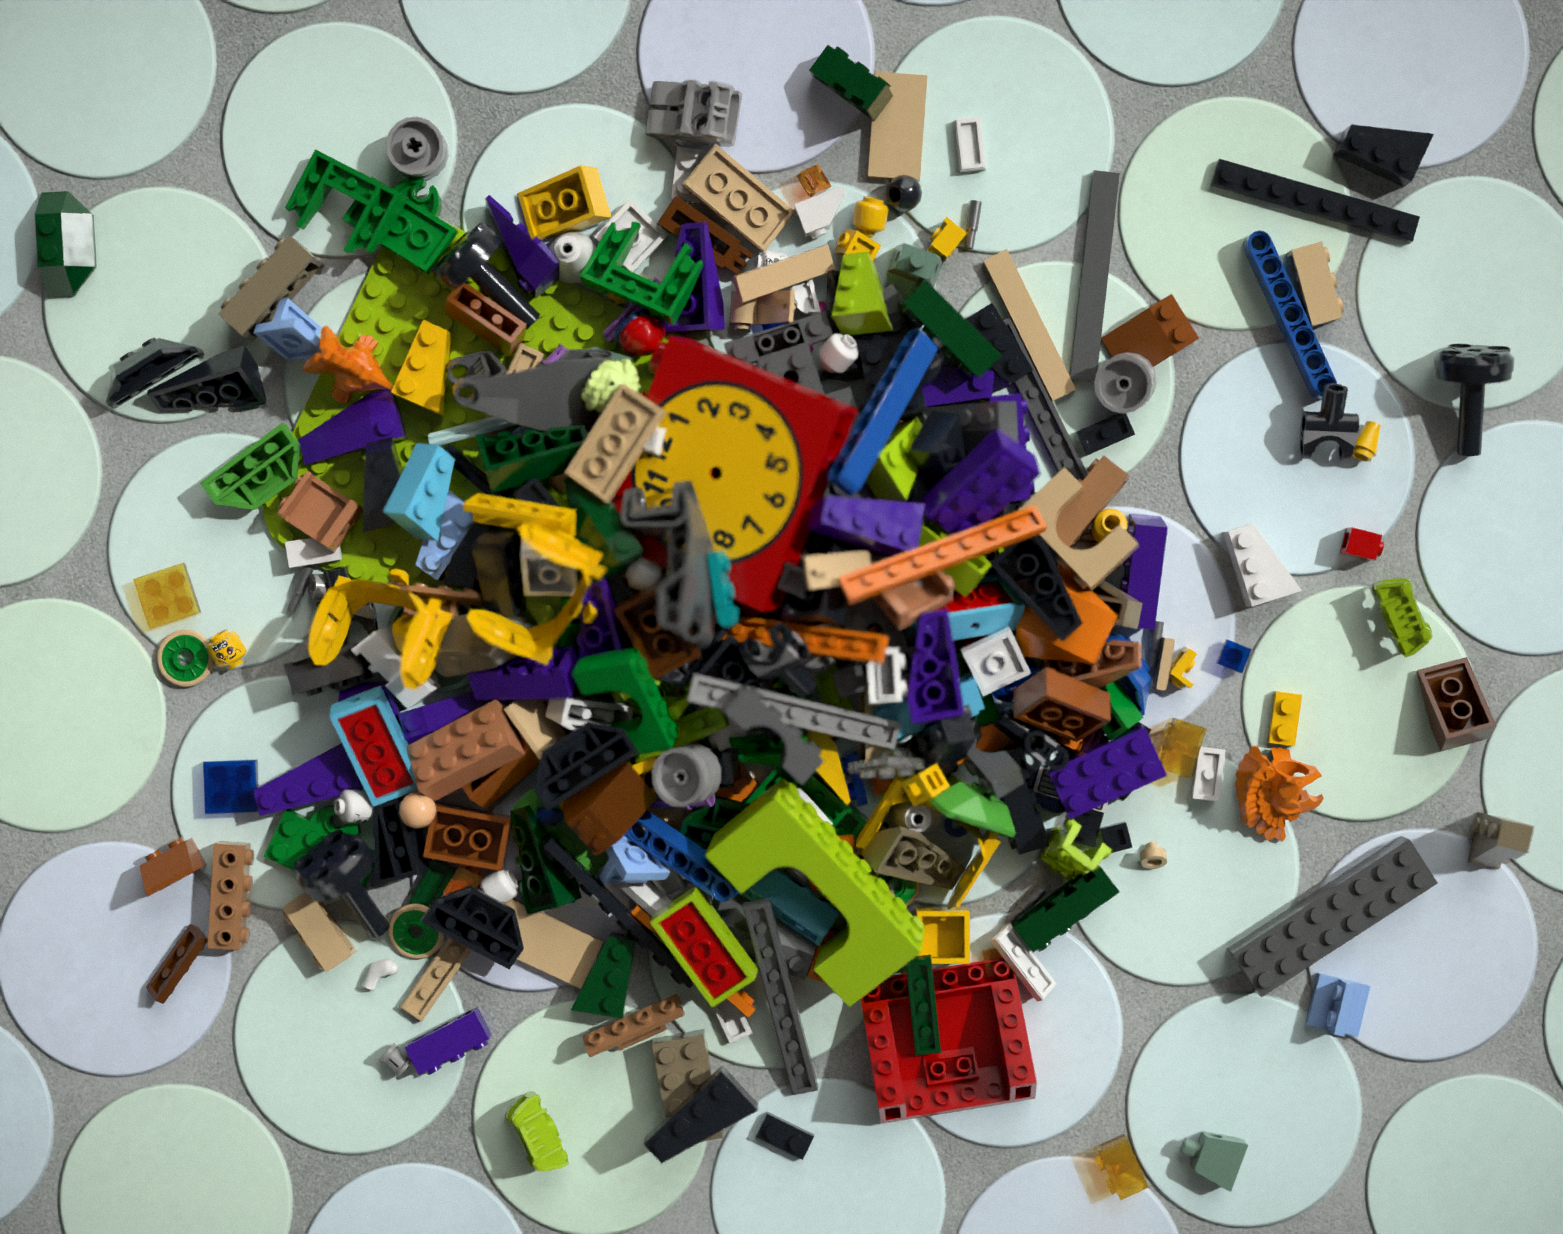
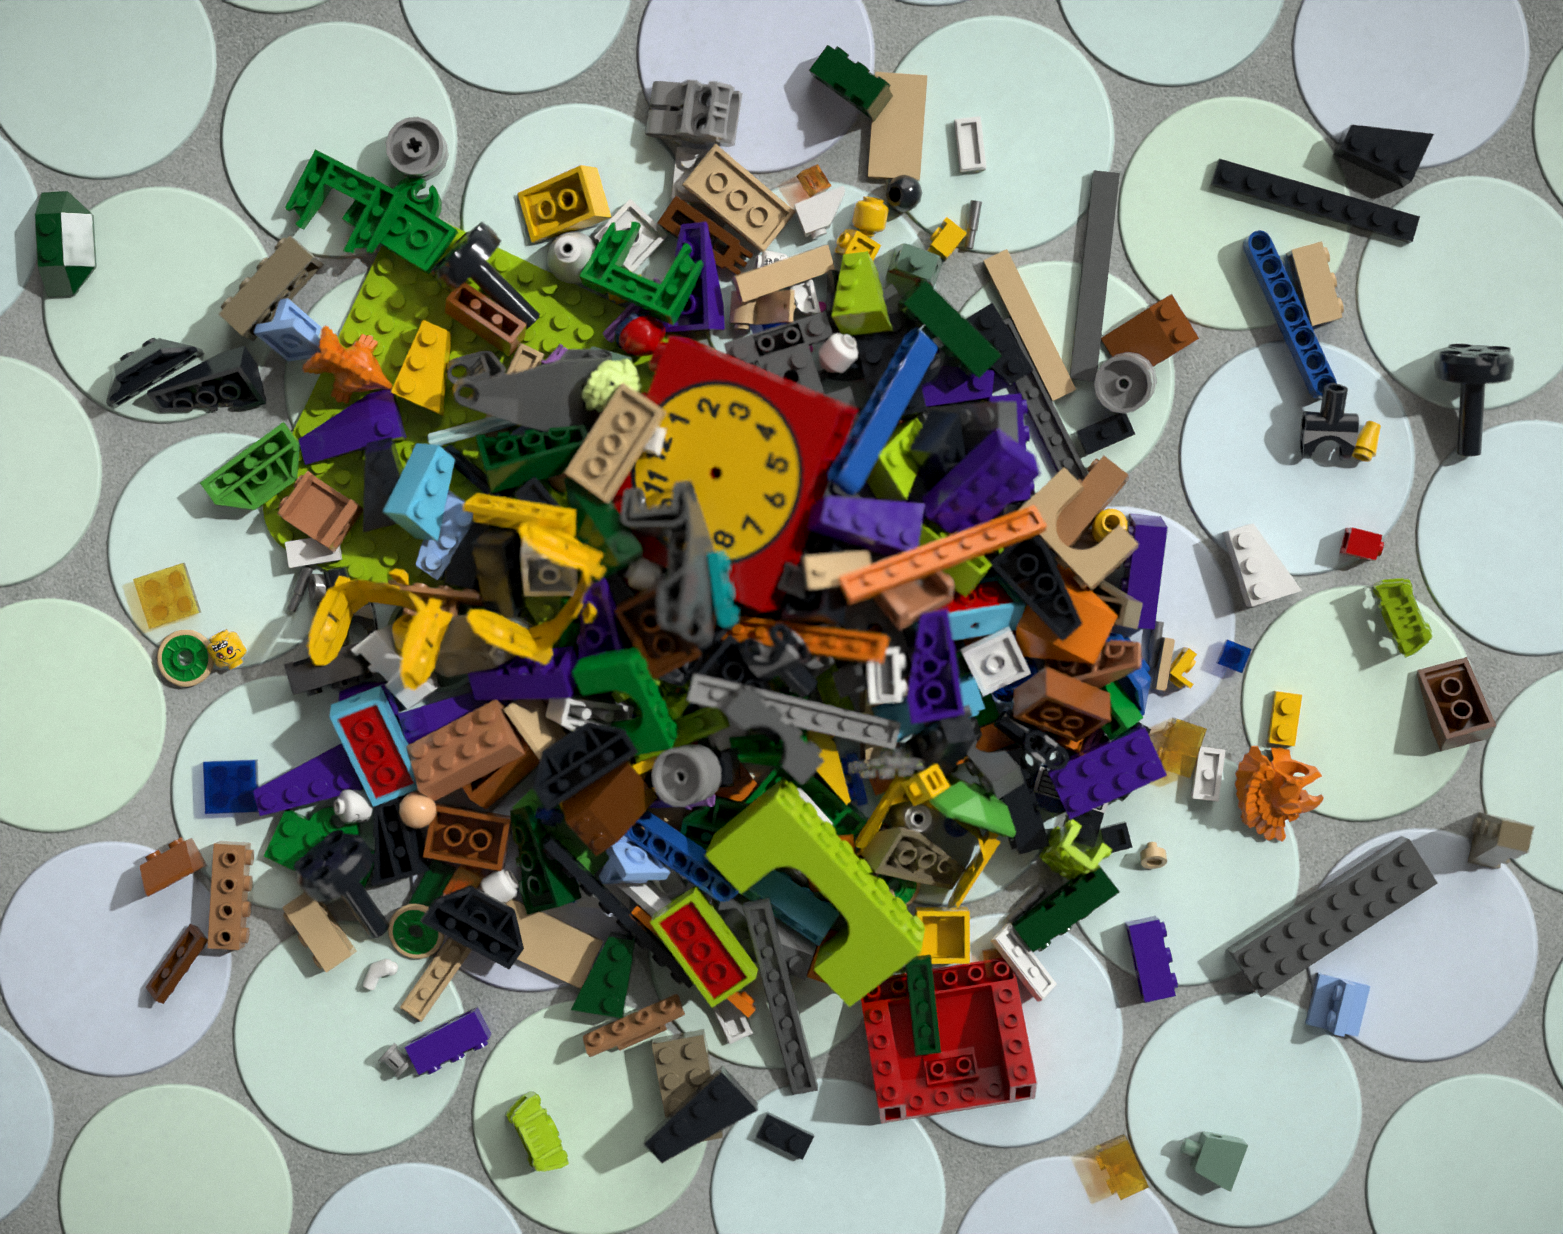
(530, 258): dark purple wedge -> none
(1151, 958): none -> dark purple brick

